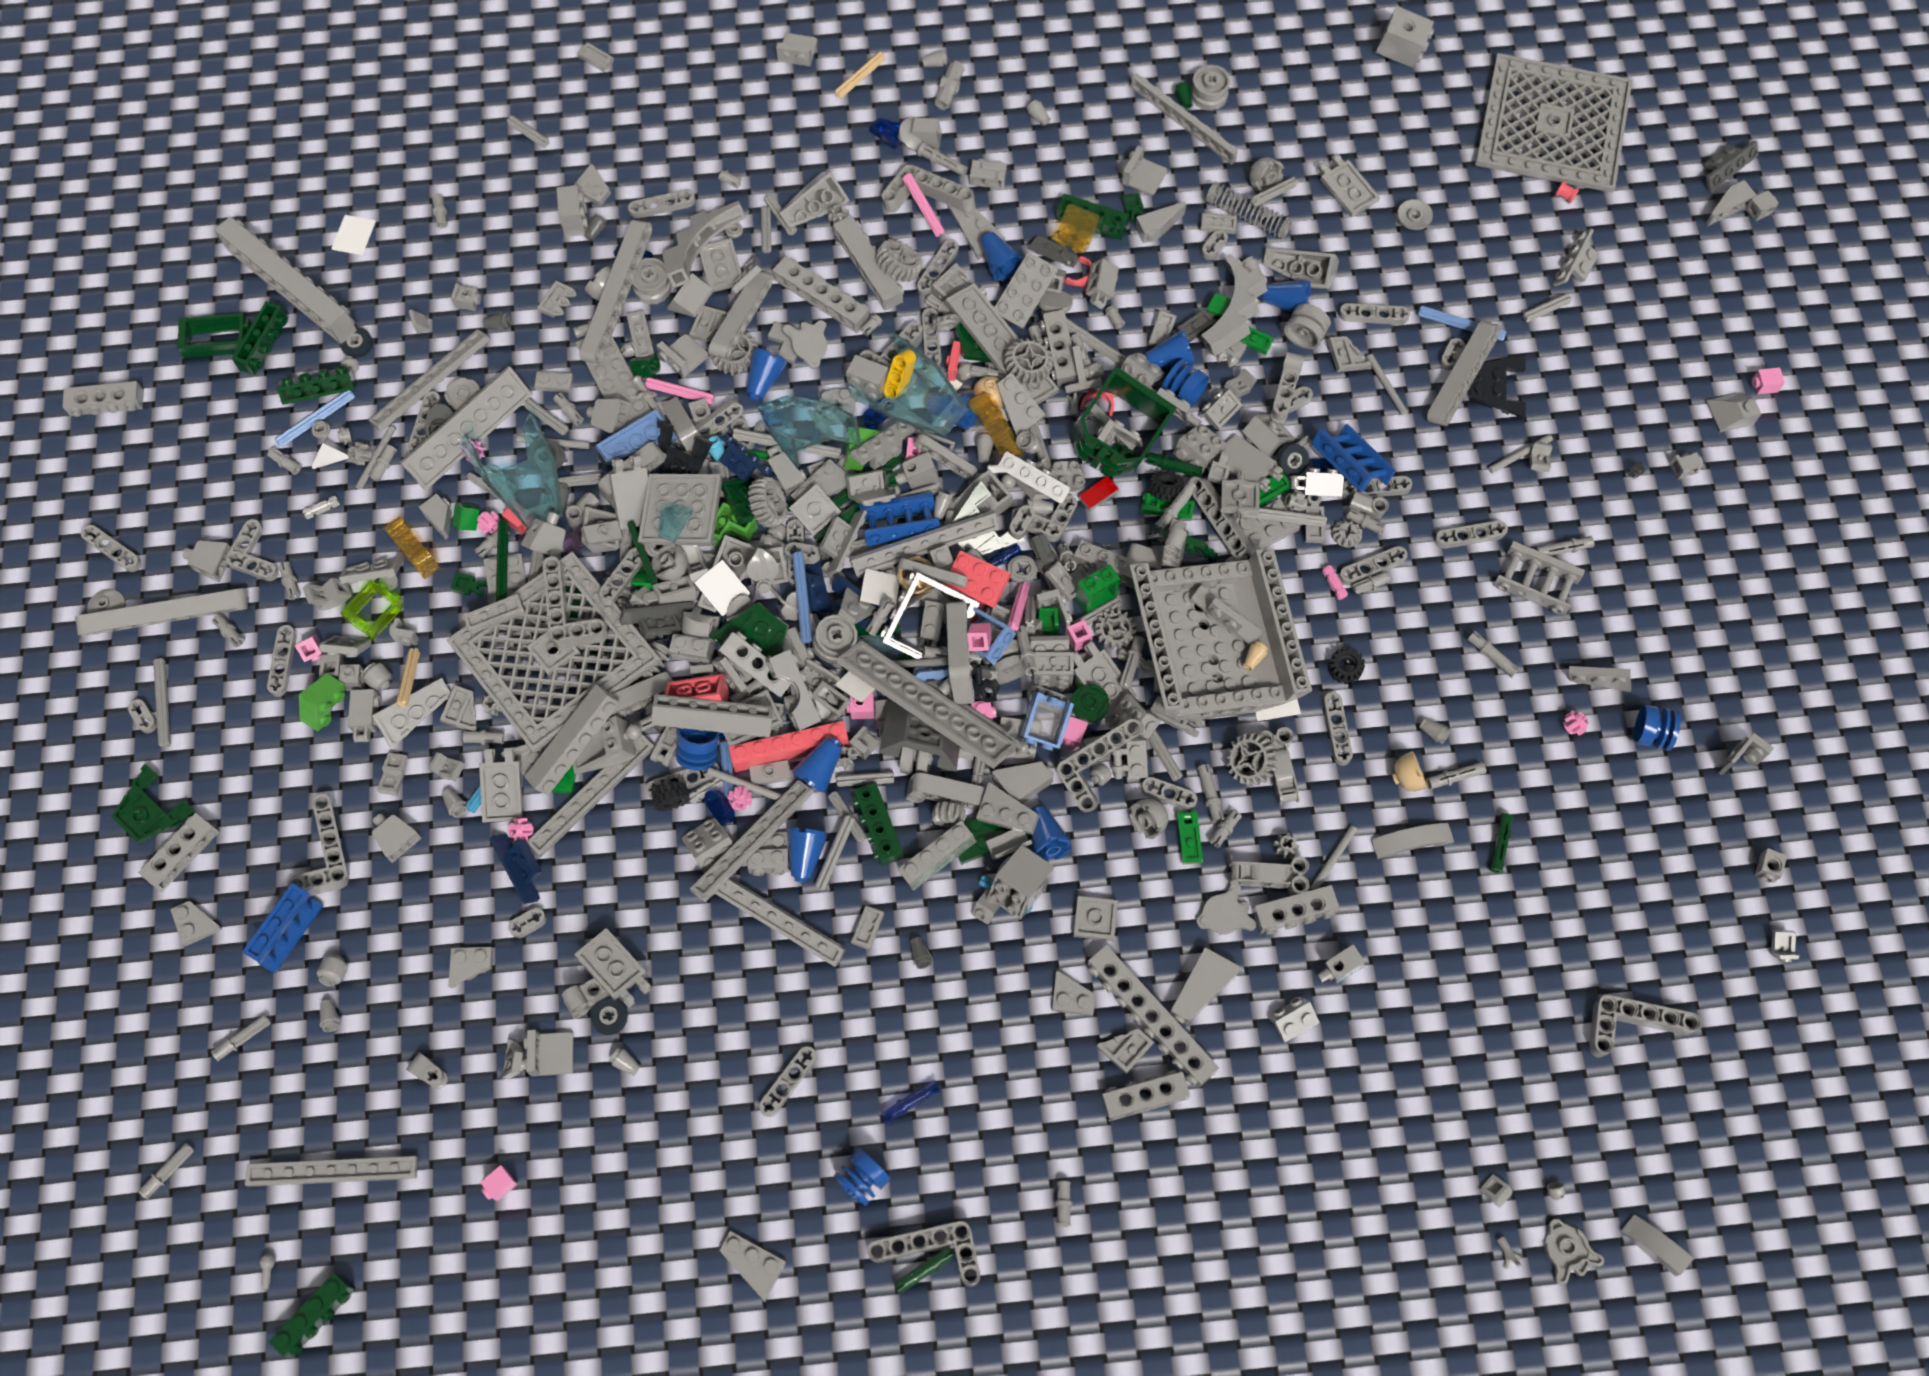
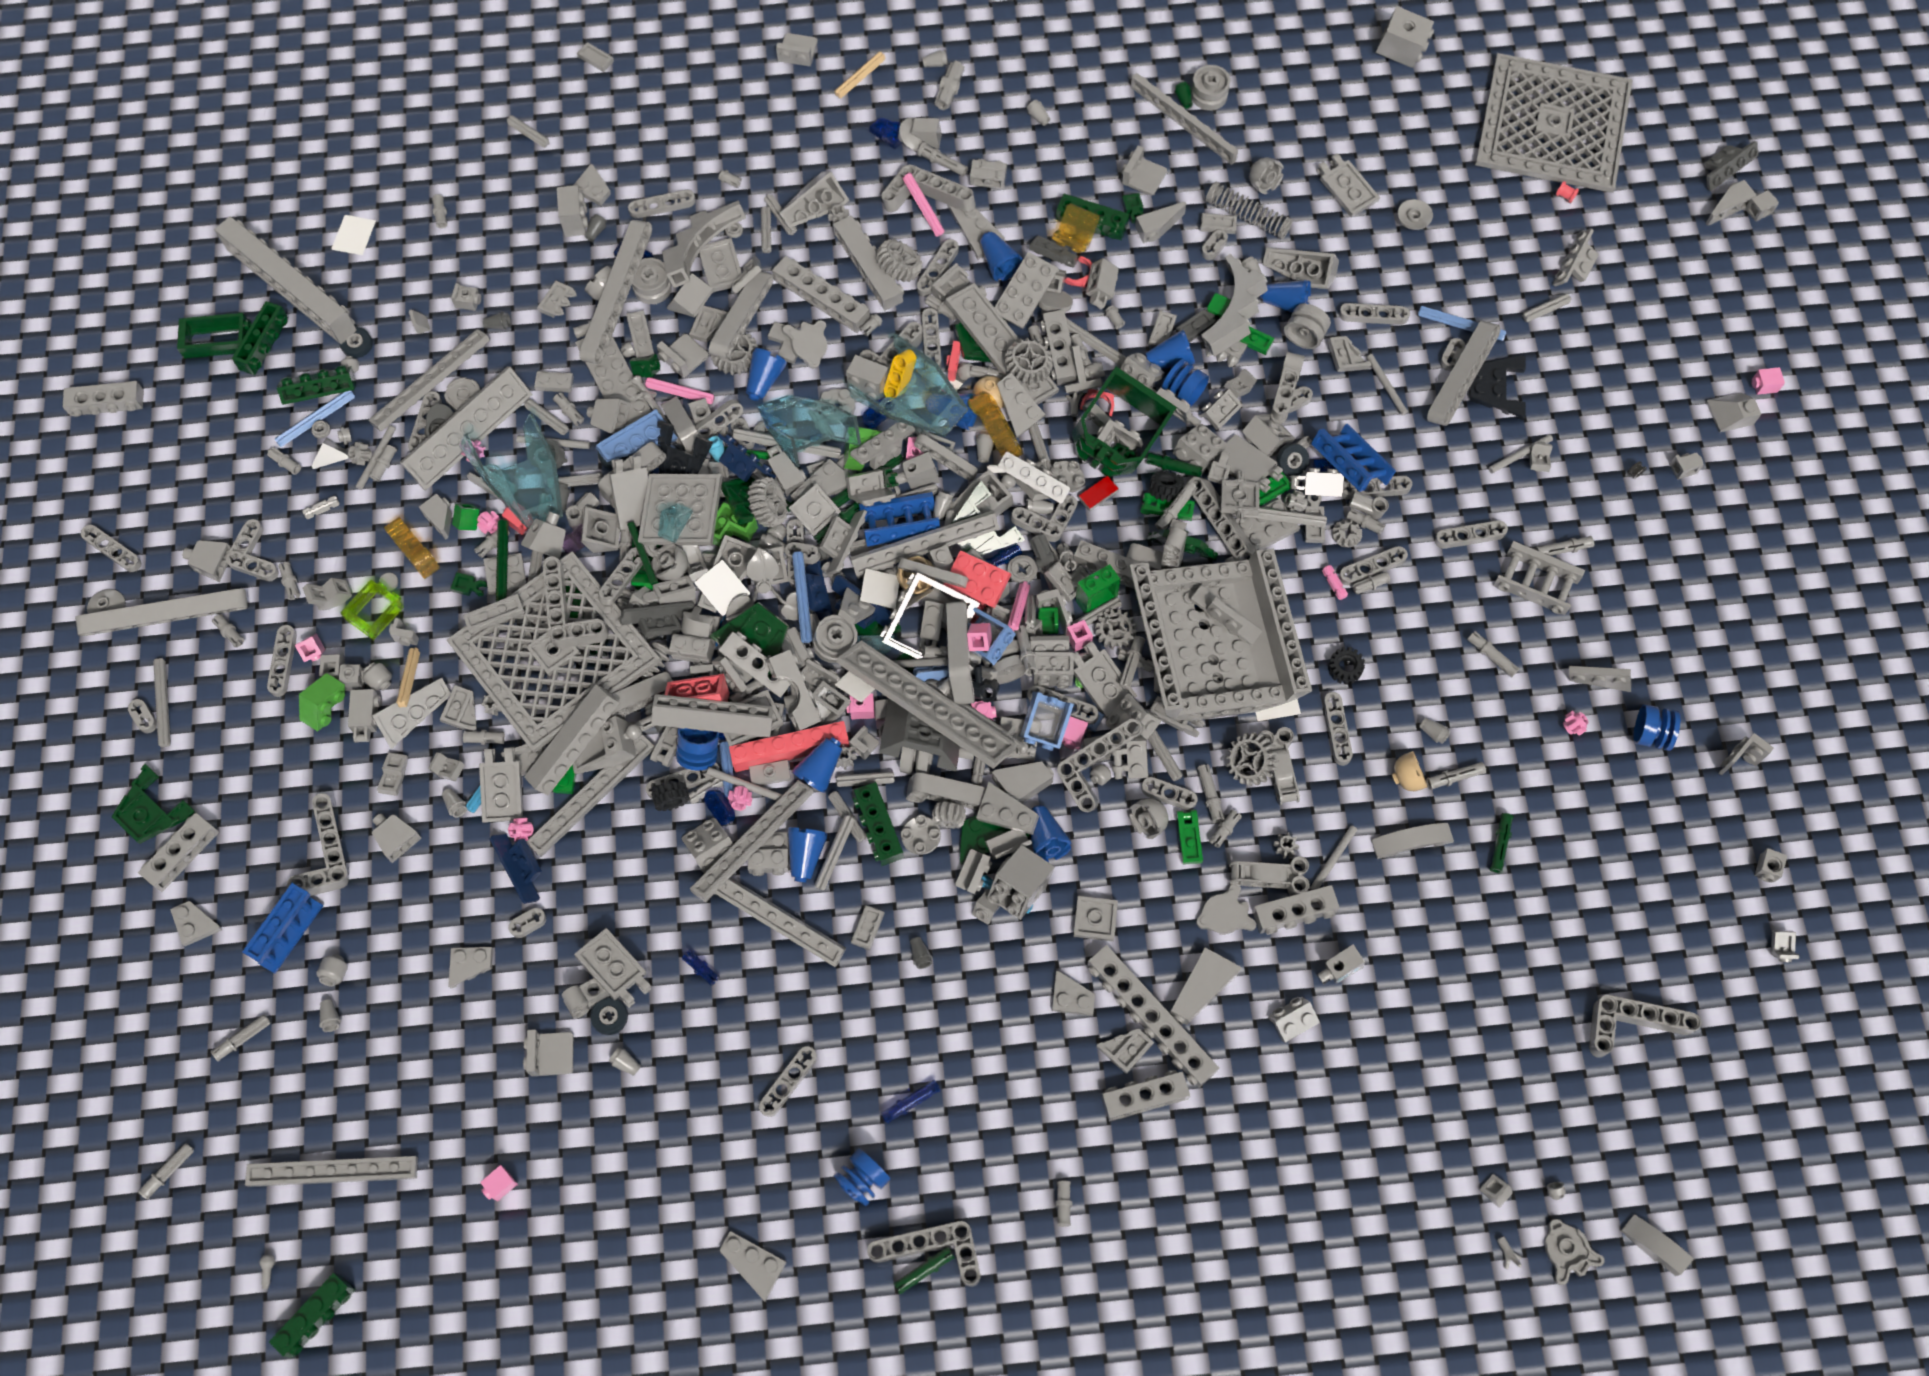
(345, 645): light grey plate -> none
(368, 572): light grey wing -> none
(426, 1070): light grey piece -> none
(513, 1059): light grey wing -> none
(601, 533): light grey plate -> none
(700, 967): none -> clear blue pin
(880, 616): light grey pin -> none
(920, 835): none -> light grey dish
(937, 855): light grey brick -> none
(945, 322): light grey gear -> none
(972, 871): none -> light grey bracket
(1025, 524): light grey beam -> none
(1028, 442): light grey wheel -> none
(1090, 703): dark green tile -> none
(1255, 655): tan cone -> none
(1274, 191): light grey axle -> none

